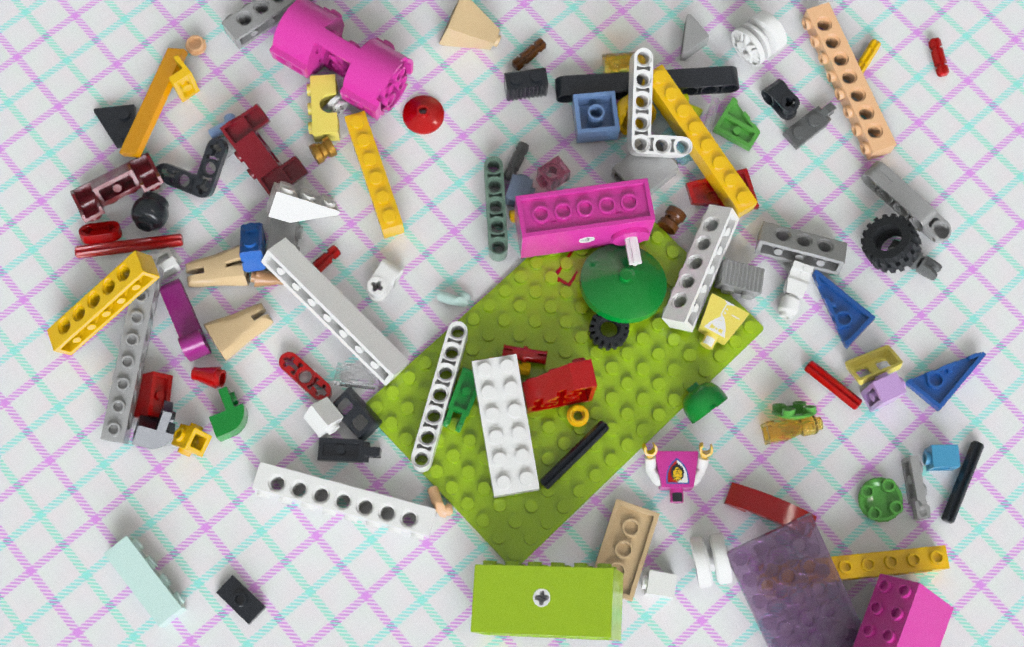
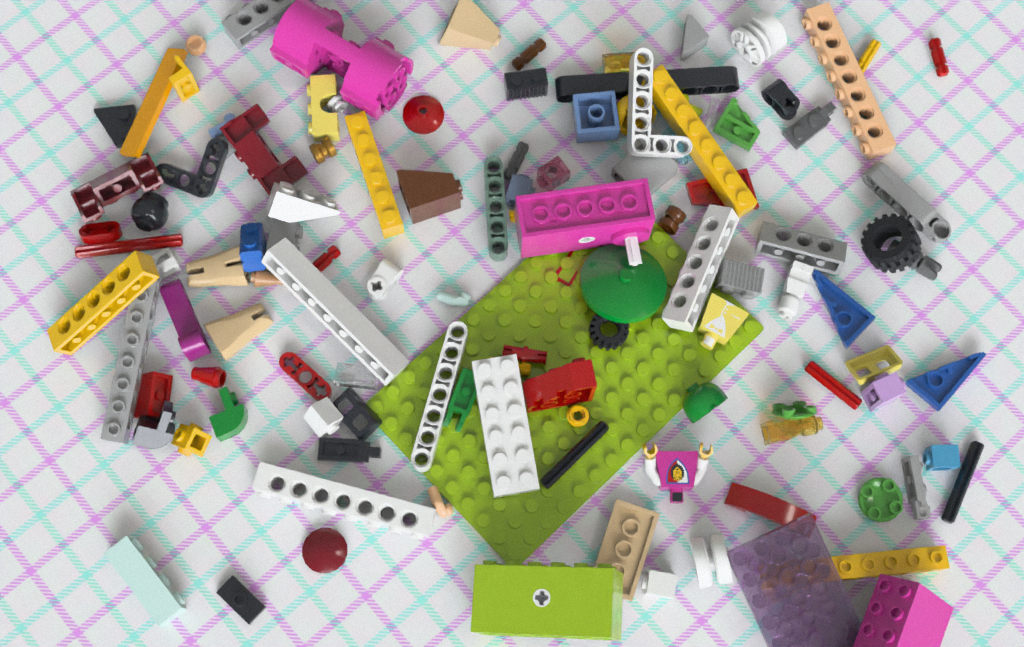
(324, 550): none -> dark red dish
(429, 193): none -> reddish brown slope

